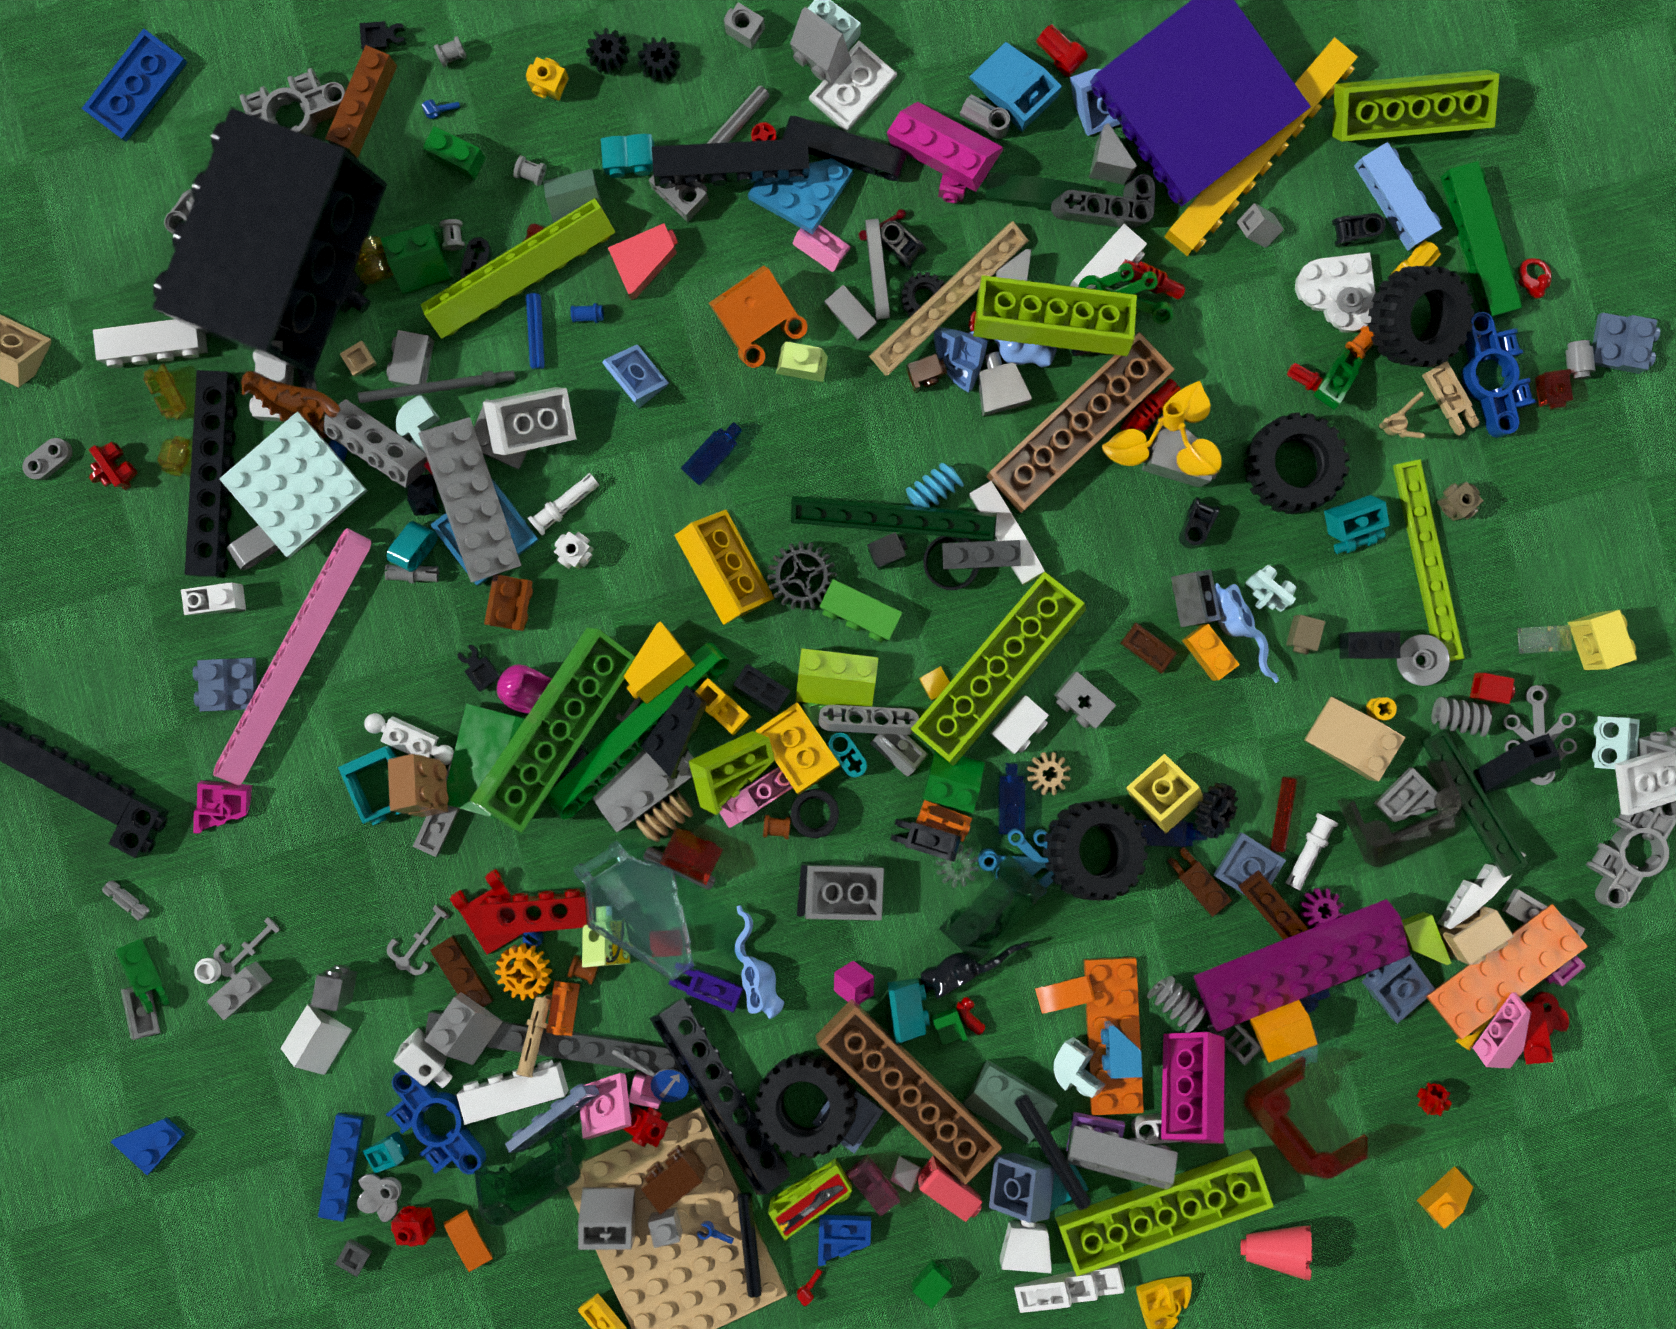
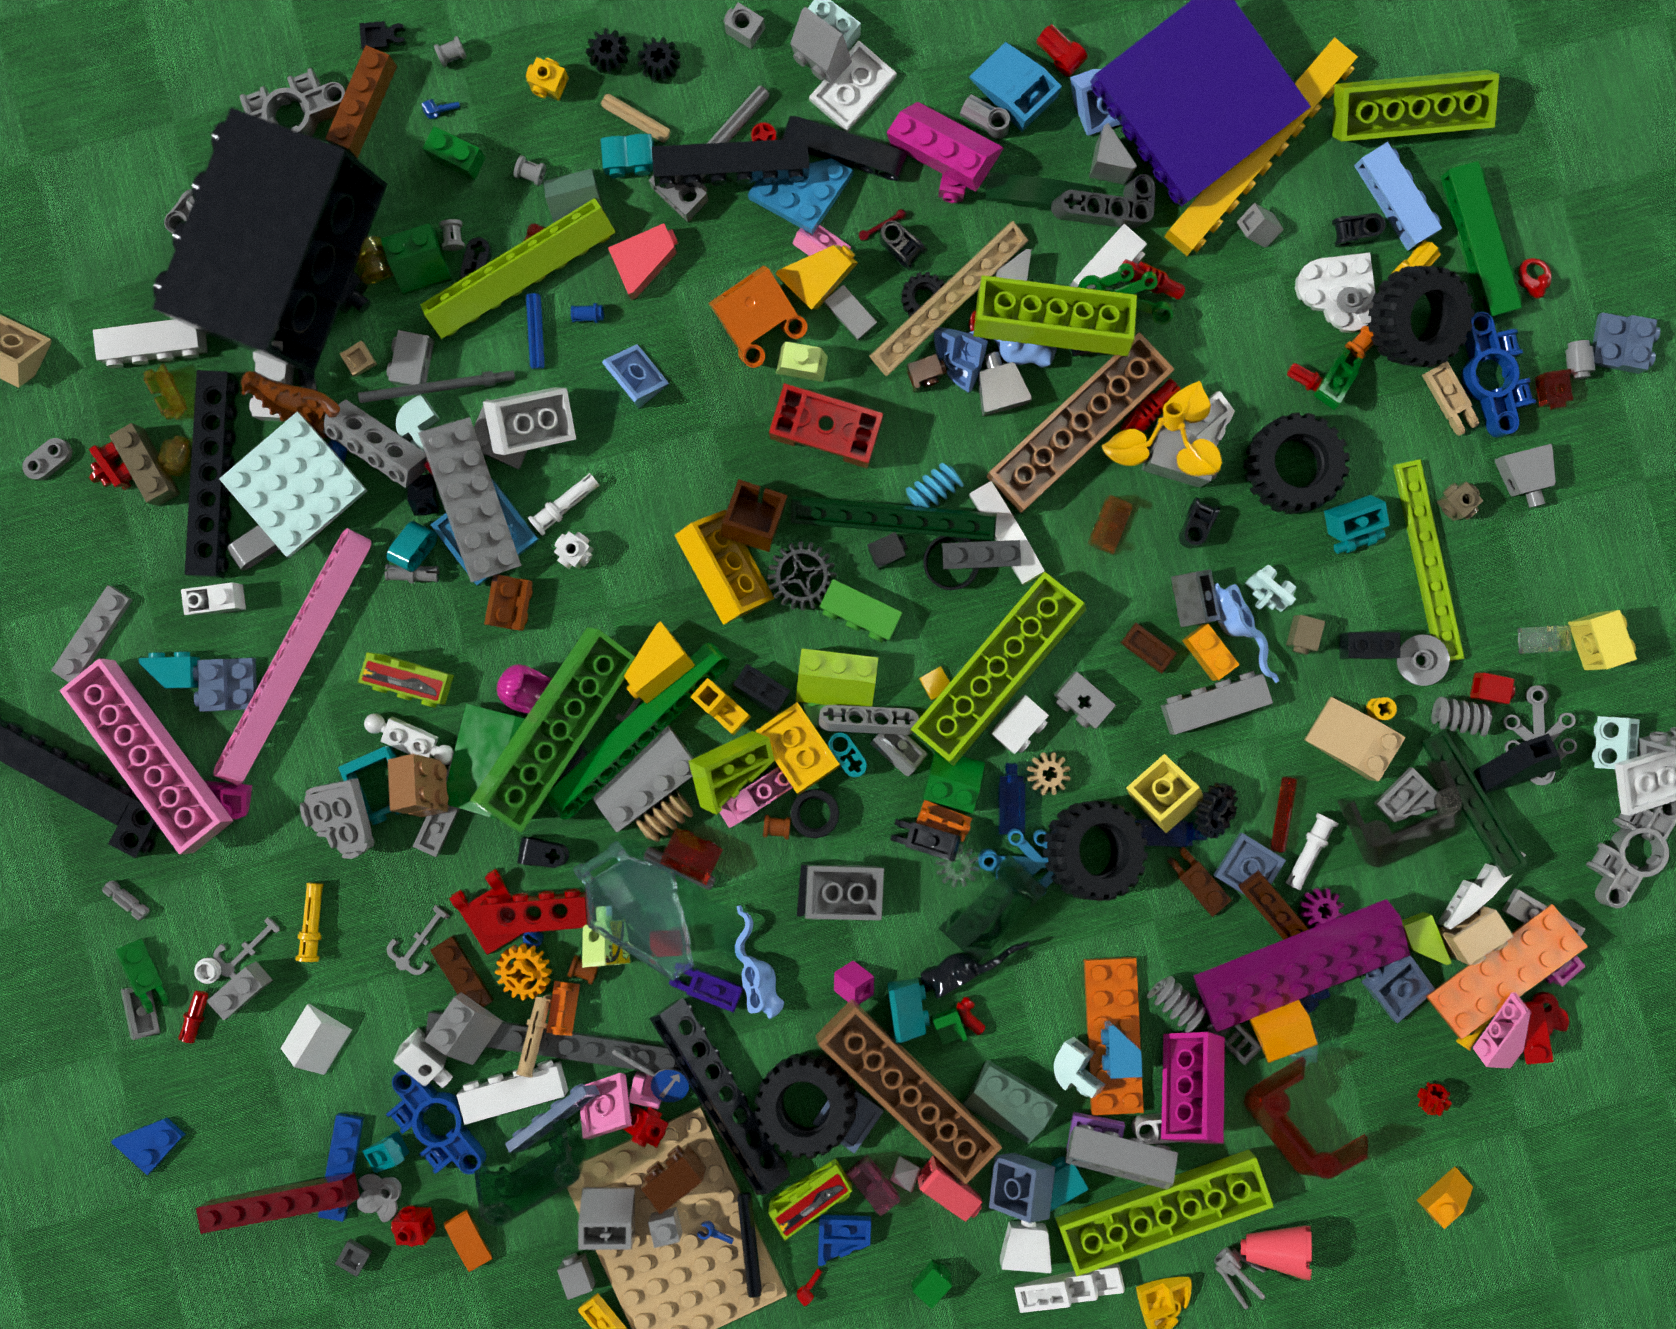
(92, 633): none -> light grey plate
(134, 85): blue plate -> none
(141, 461): none -> dark tan brick
(146, 756): none -> bright pink brick
(171, 671): none -> teal slope
(193, 1017): none -> red axle
(278, 1202): none -> dark red brick
(309, 935): none -> yellow pin
(334, 988): flat silver brick -> none
(339, 815): none -> light grey plate
(405, 679): none -> wedge
(481, 671): black plate -> none
(538, 853): none -> black piece
(576, 1275): none -> light grey brick
(635, 118): none -> tan axle
(671, 734): black wing -> none
(711, 454): clear blue hinge -> none
(751, 521): none -> reddish brown piece
(818, 274): none -> yellow slope
(850, 437): none -> red plate
(877, 269): light grey beam -> none
(1052, 1152): black axle -> none
(1065, 994): orange slope -> none
(1110, 524): none -> clear orange hinge
(1214, 425): none -> white wing
(1217, 703): none -> light grey brick
(1228, 1263): none -> light grey plant
(1398, 423): tan plant -> none
(1528, 473): none -> light grey torso

